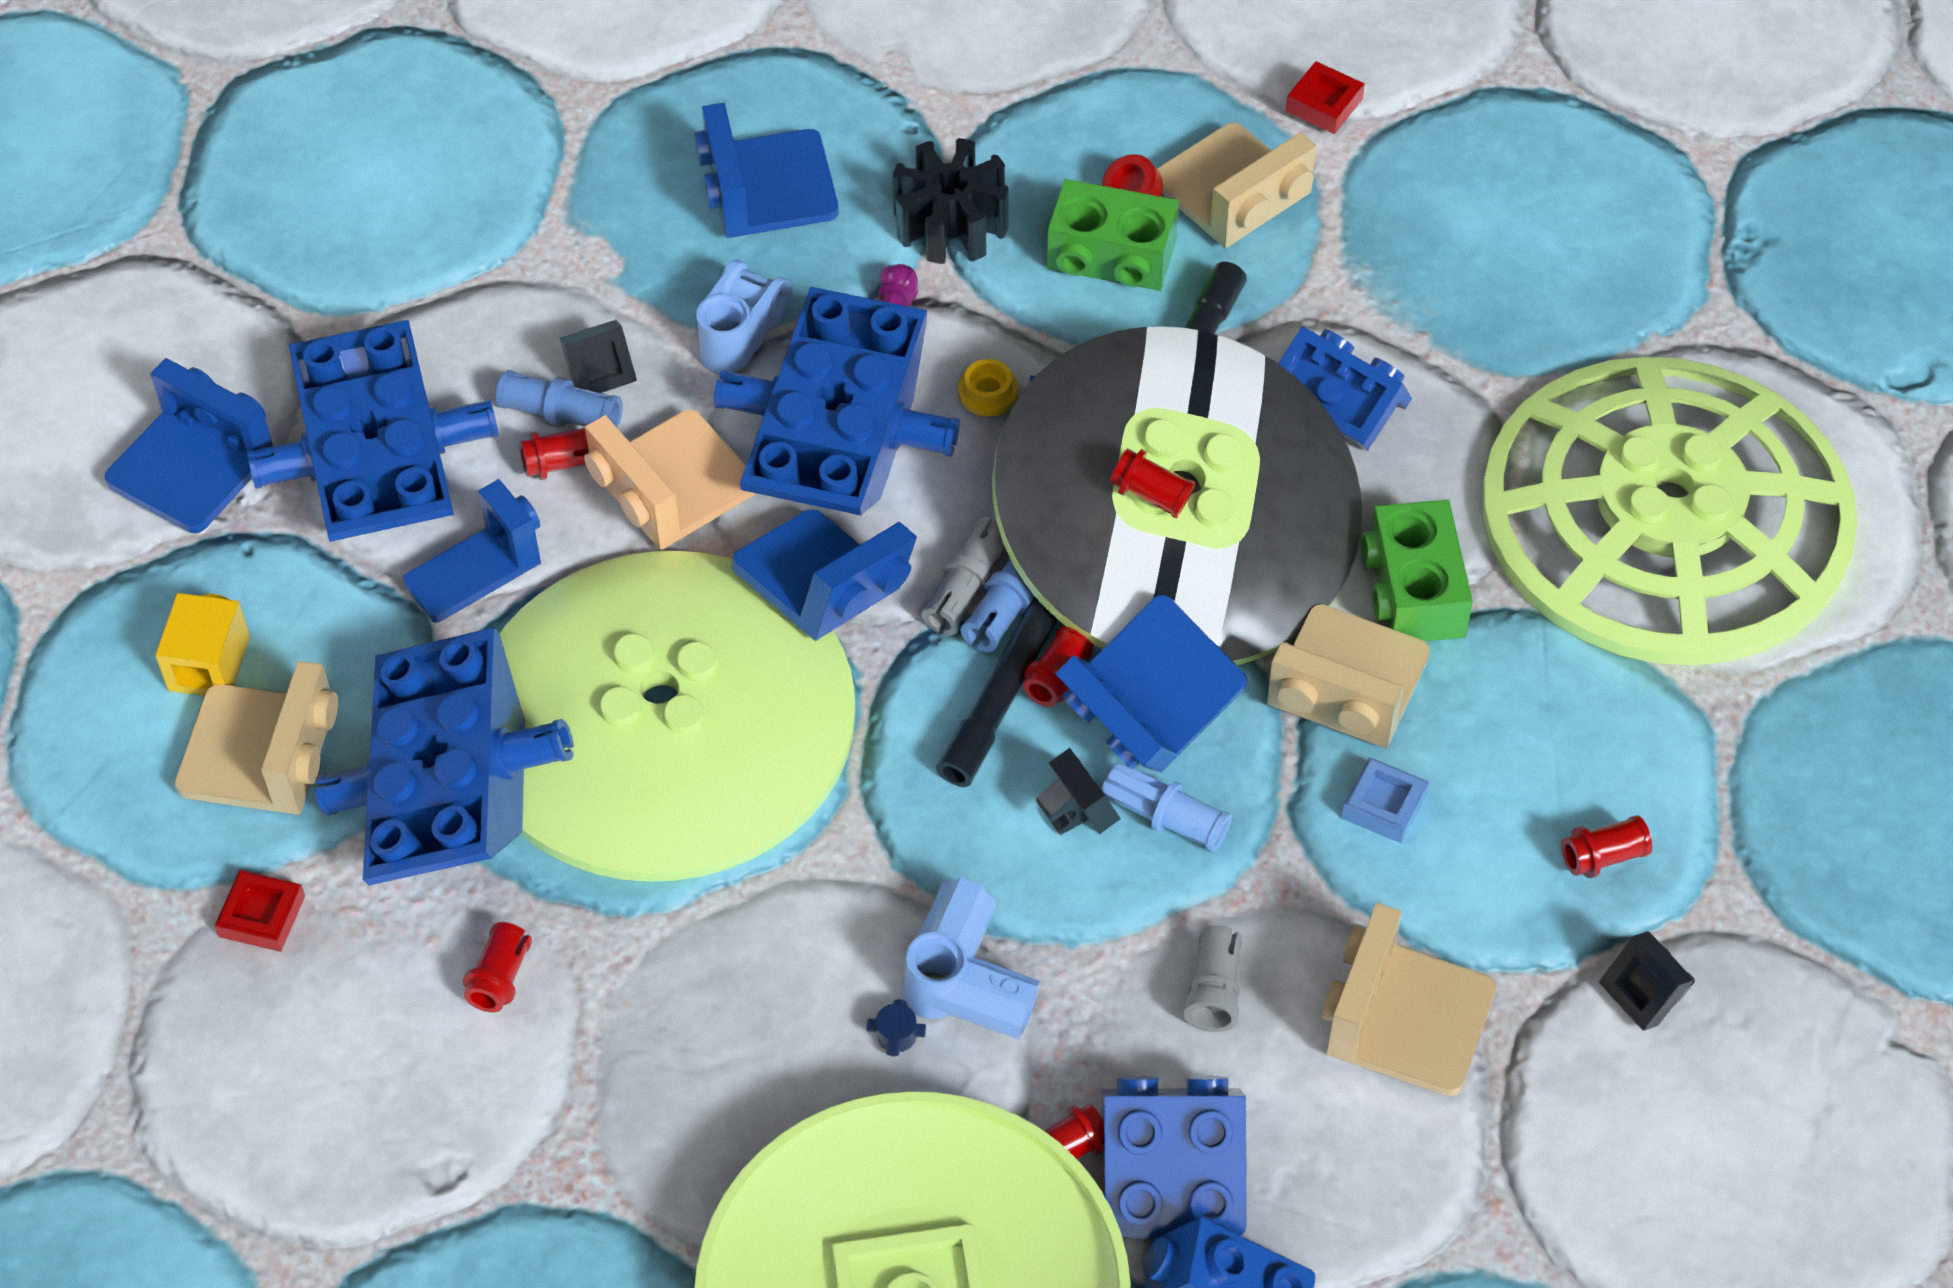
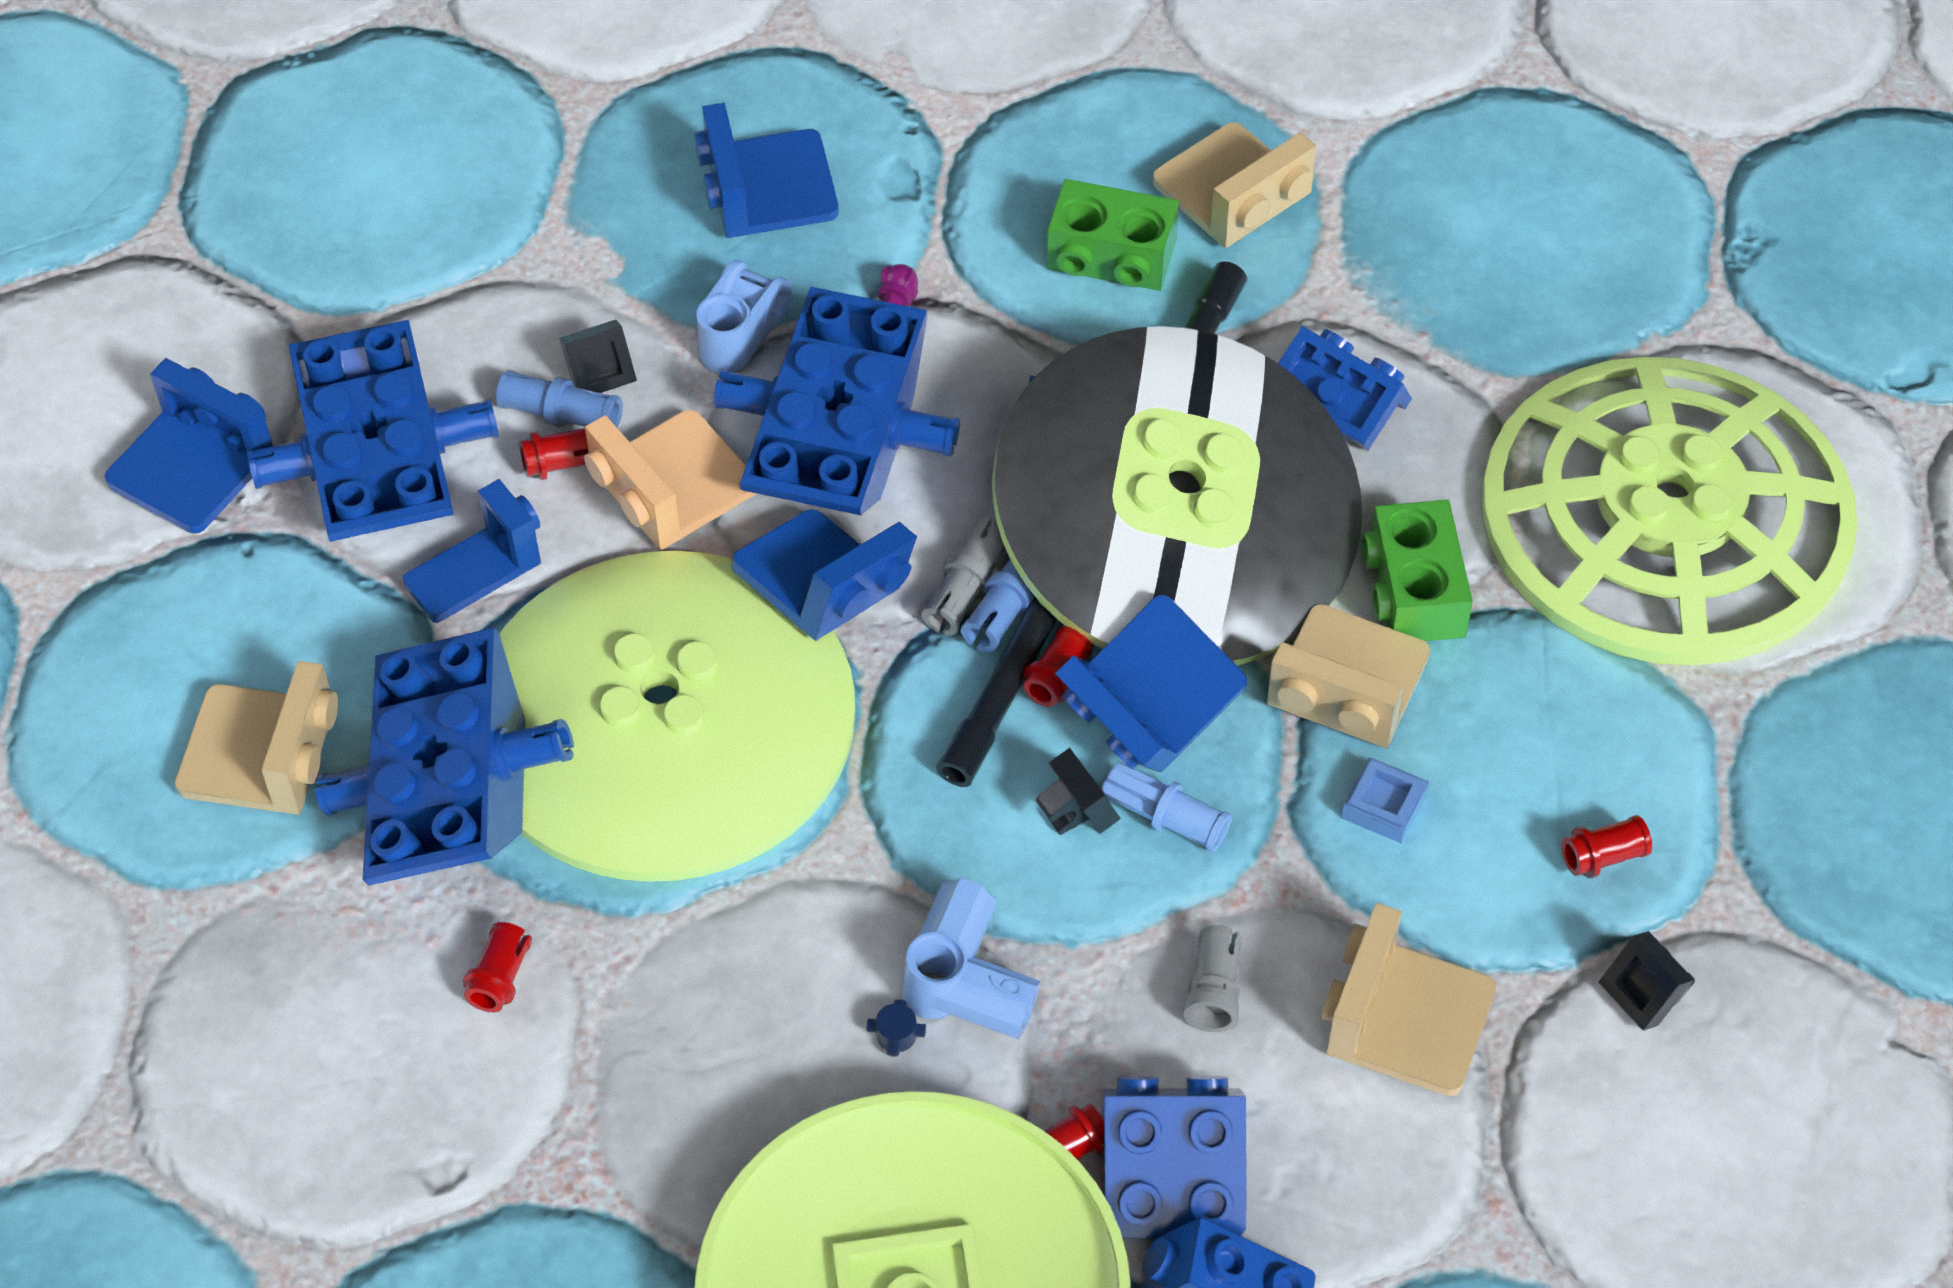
(202, 643): yellow brick -> none
(260, 910): red tile -> none
(950, 200): black gear -> none
(988, 376): yellow plate -> none
(1134, 174): red tile -> none
(1151, 482): red pin -> none
(1325, 97): red plate -> none

